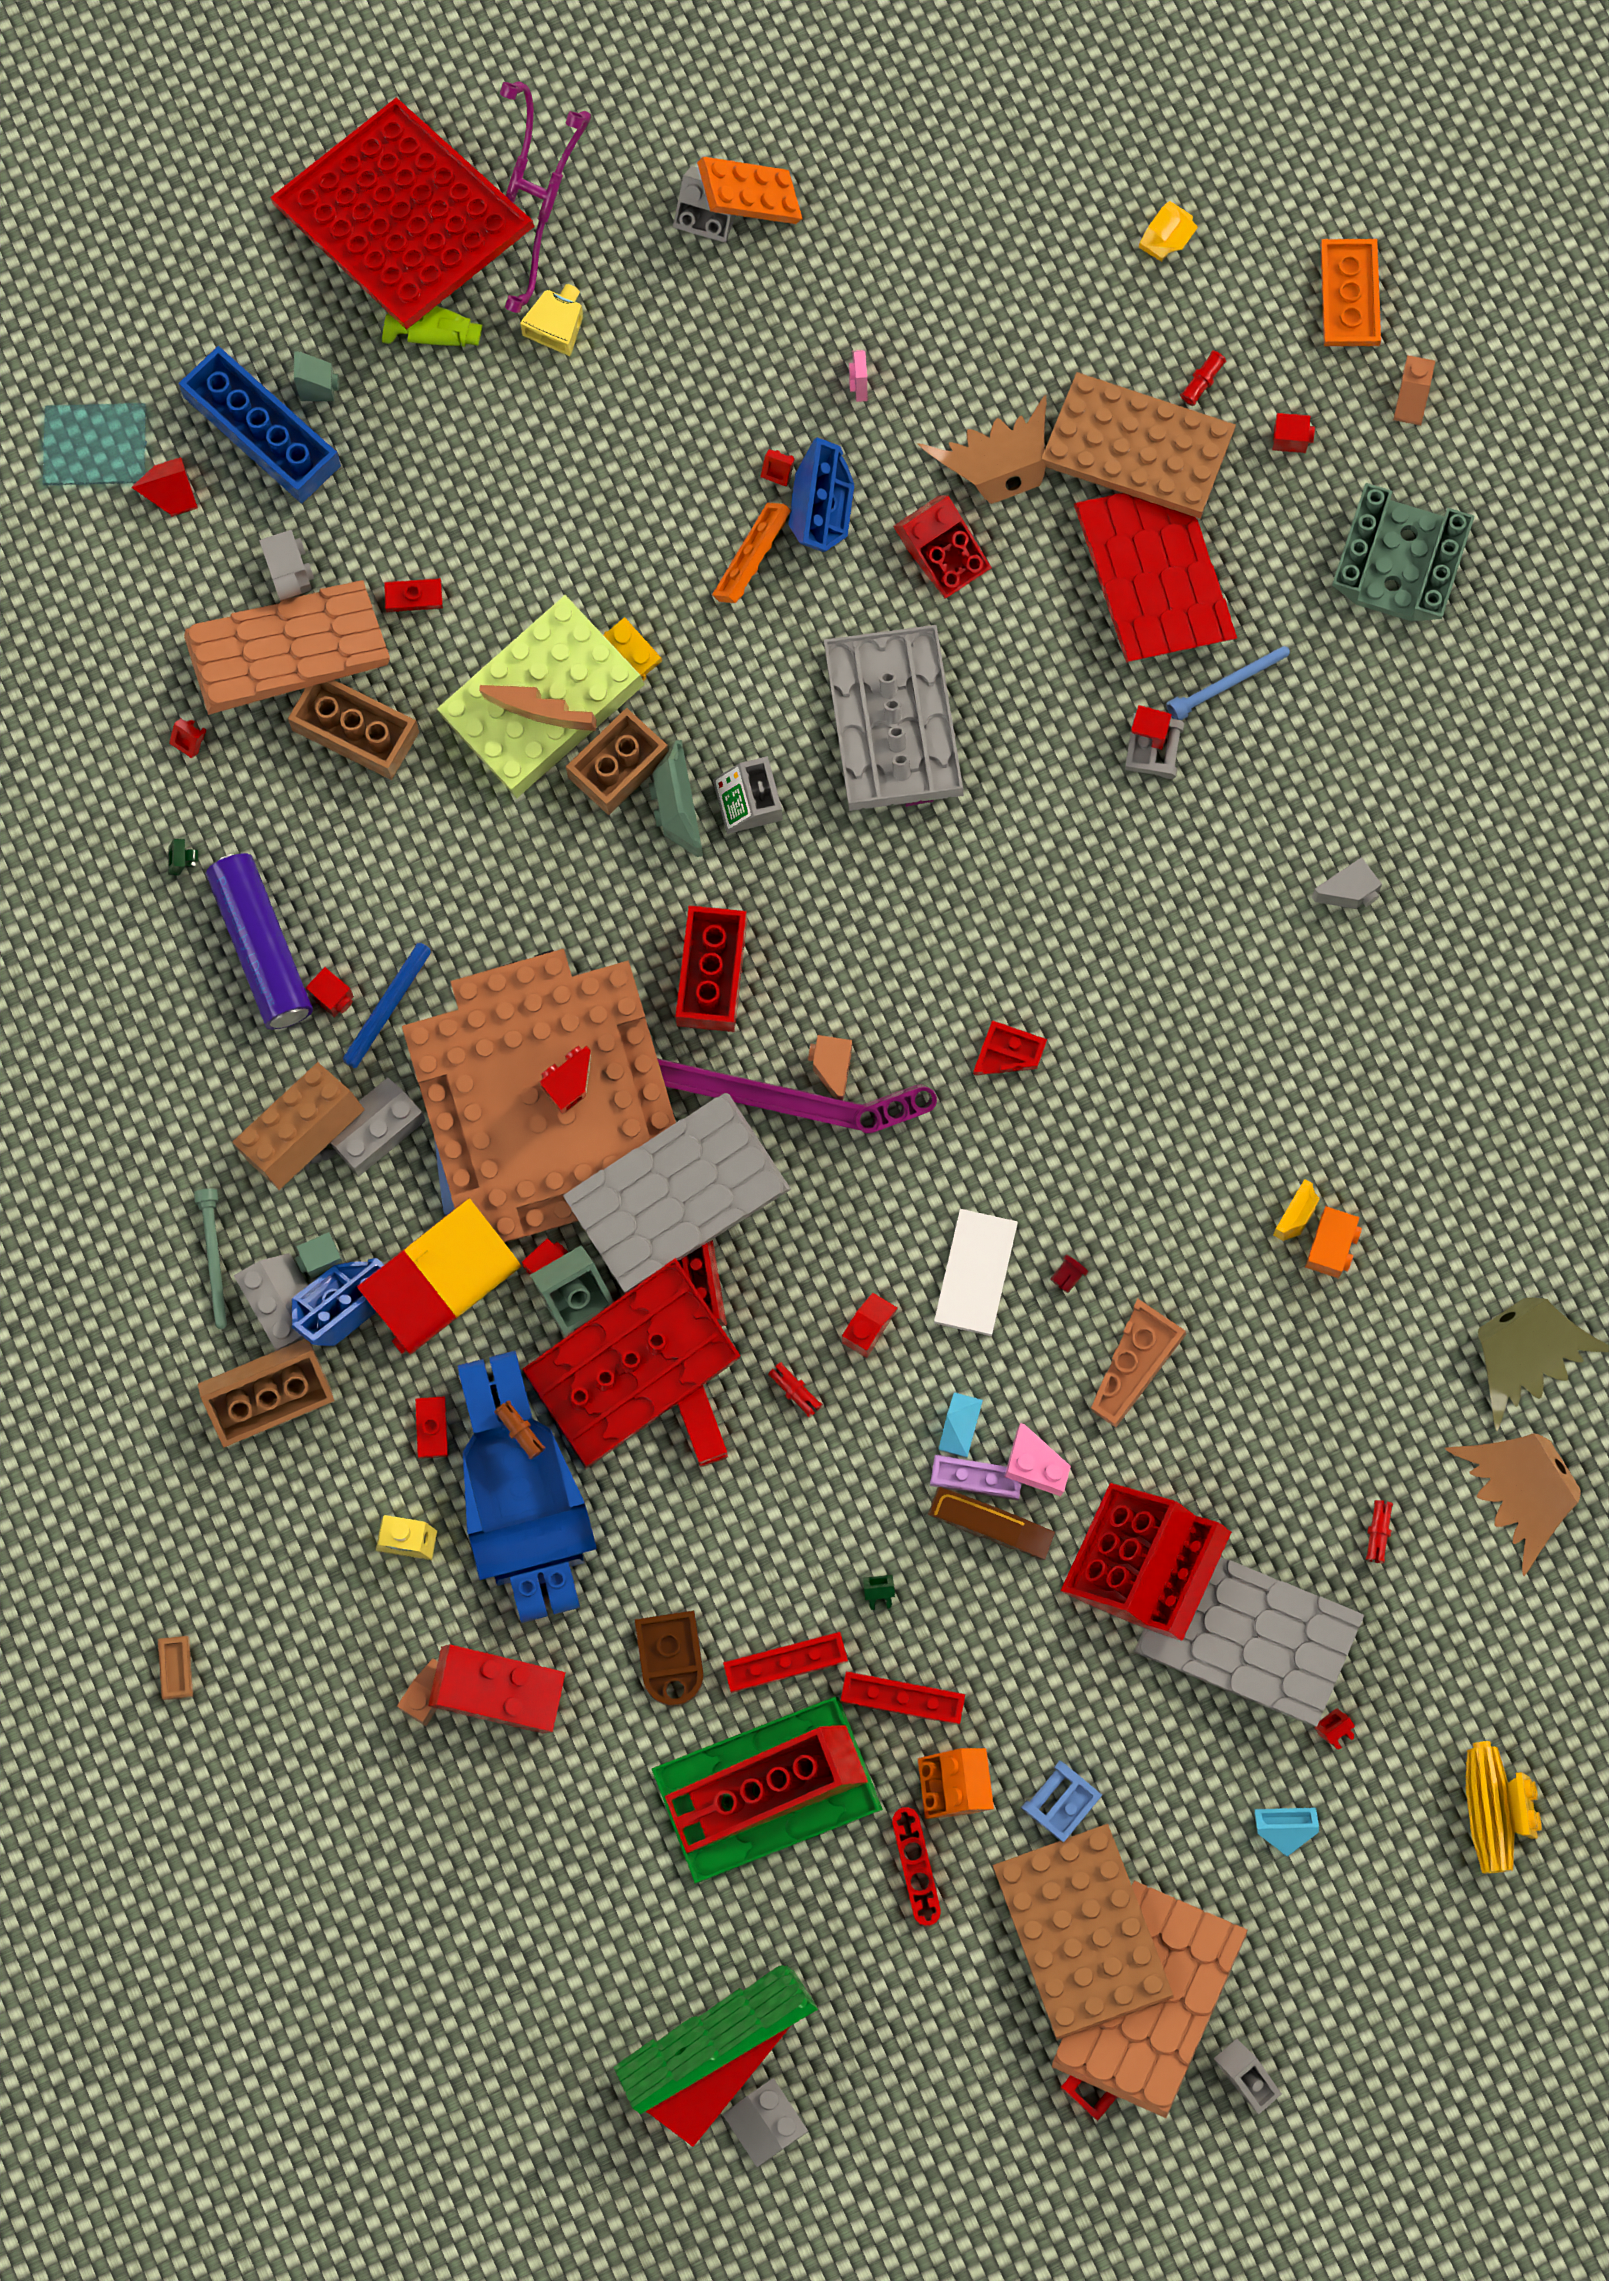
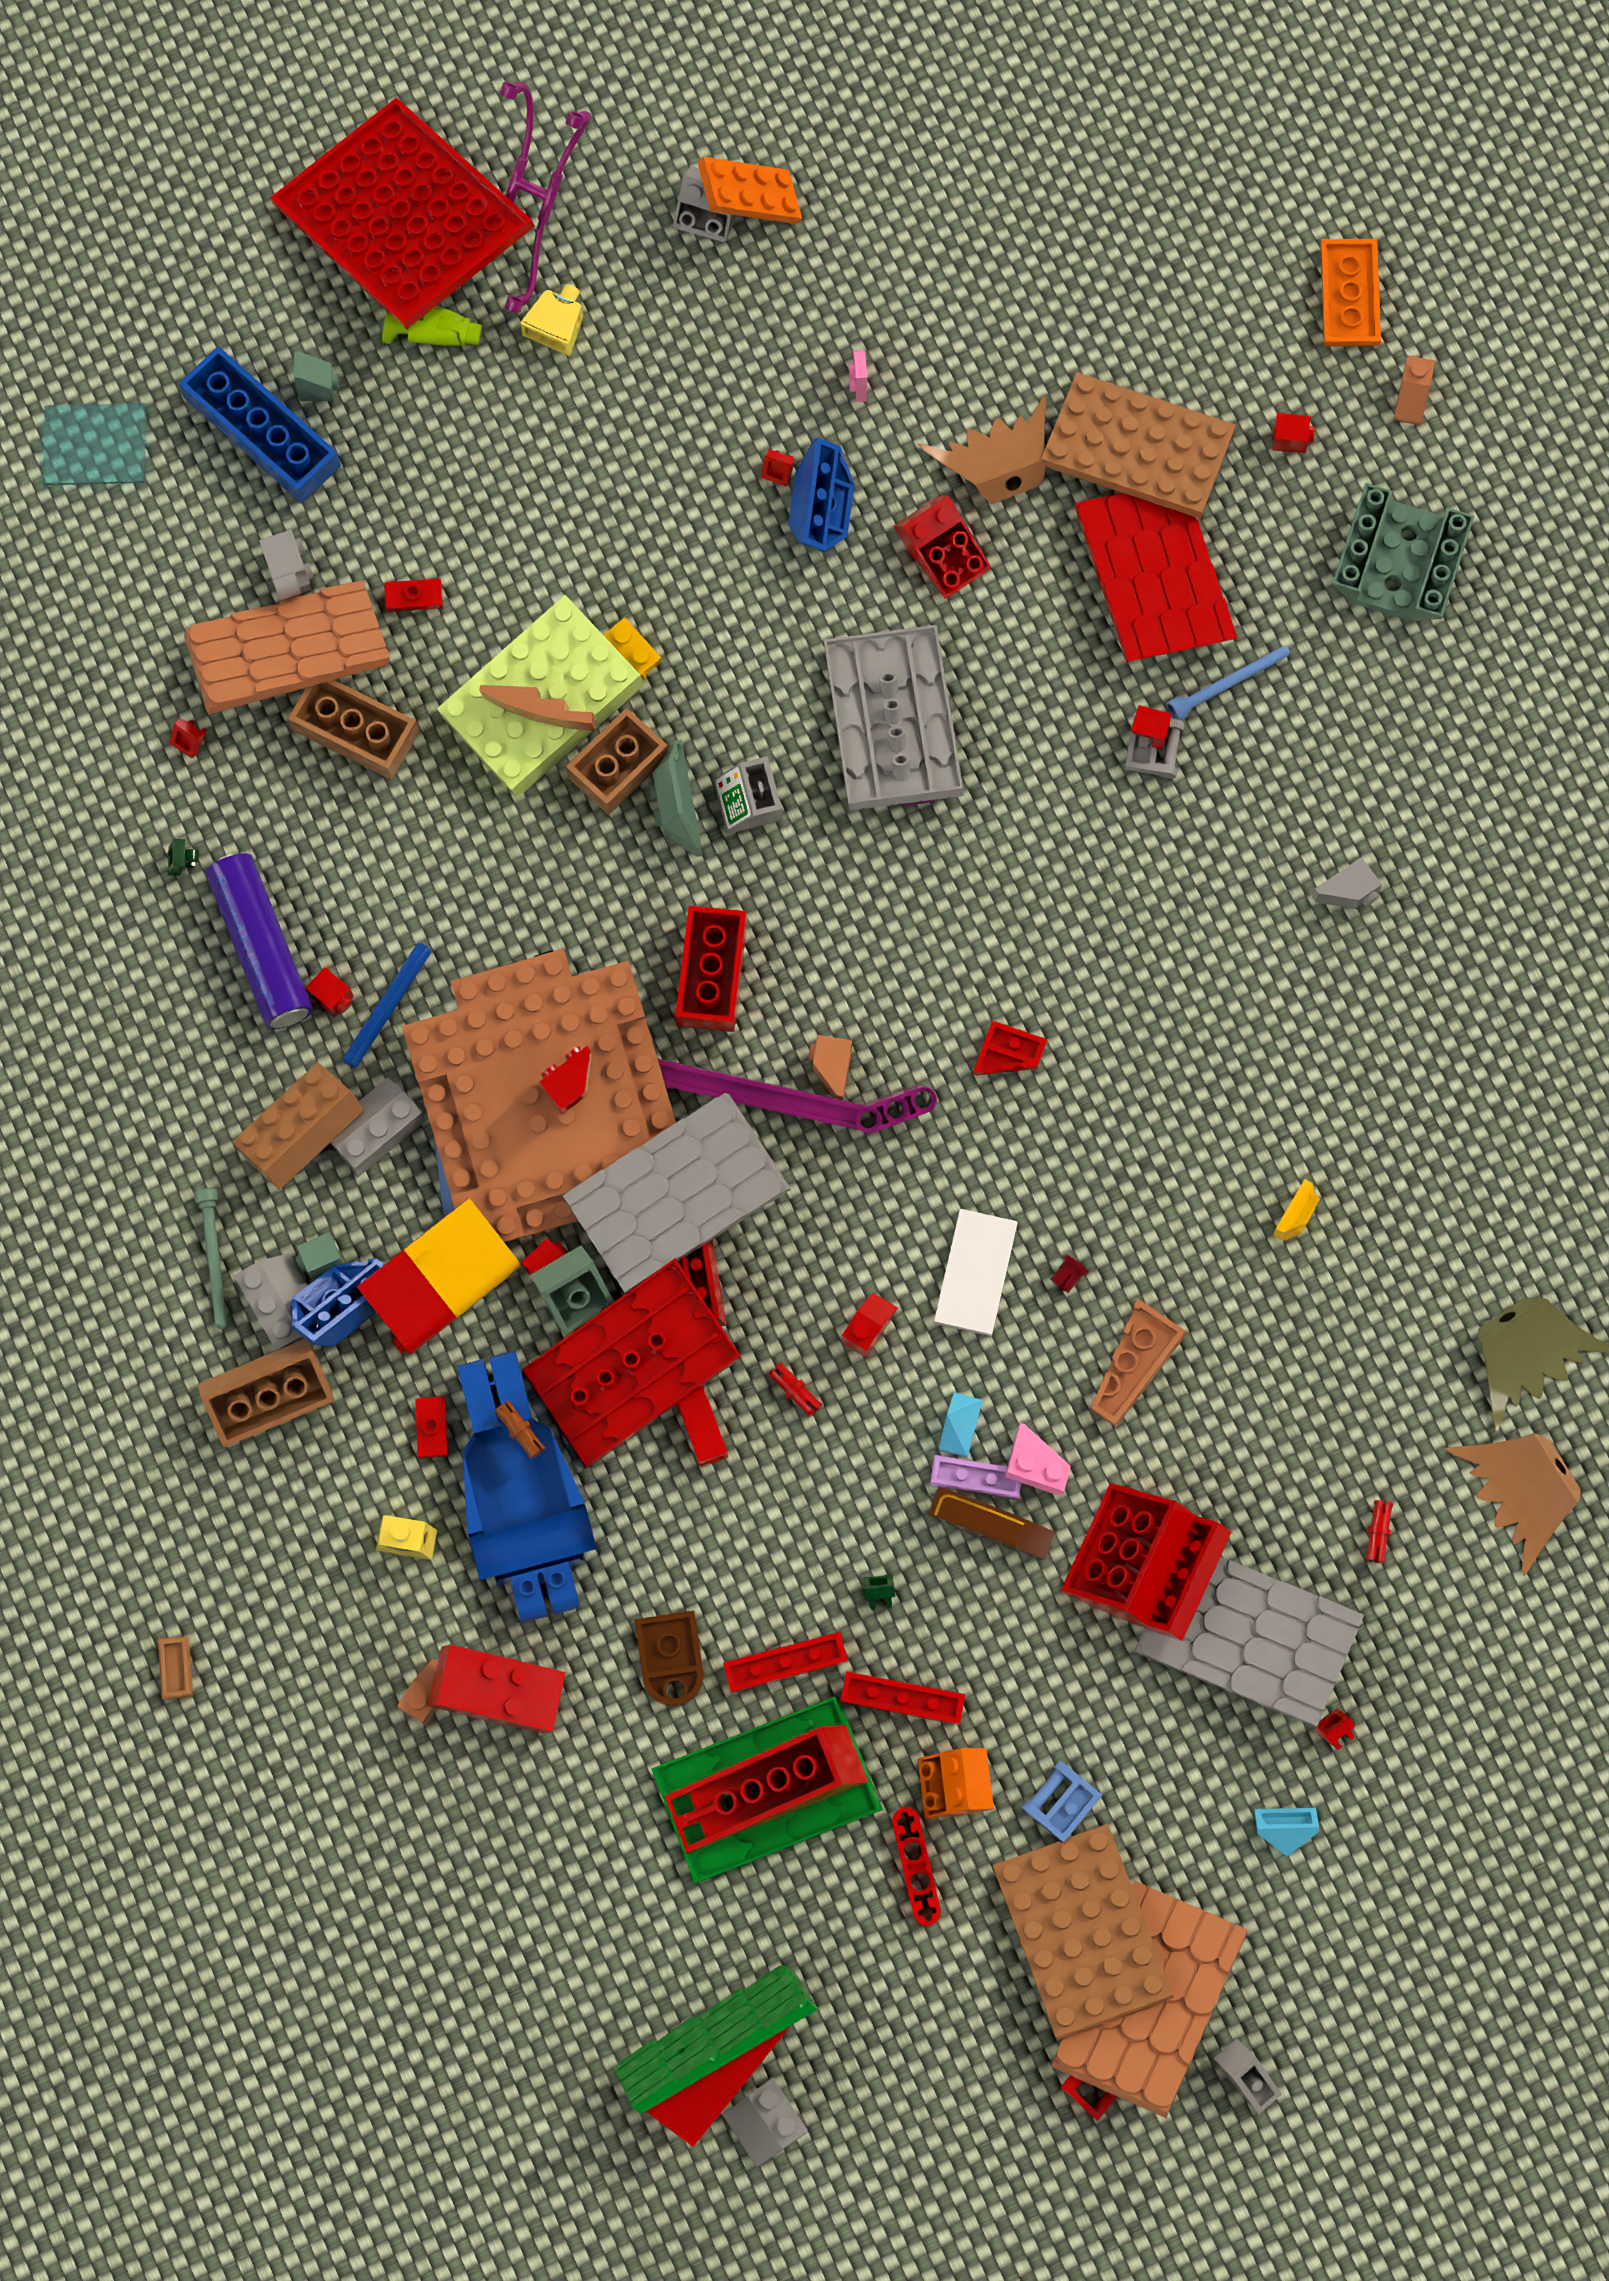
(168, 487): red slope -> none
(751, 553): orange plate -> none
(1168, 231): yellow slope -> none
(1203, 378): red pin -> none
(1332, 1242): orange brick -> none
(1498, 1808): yellow plate -> none

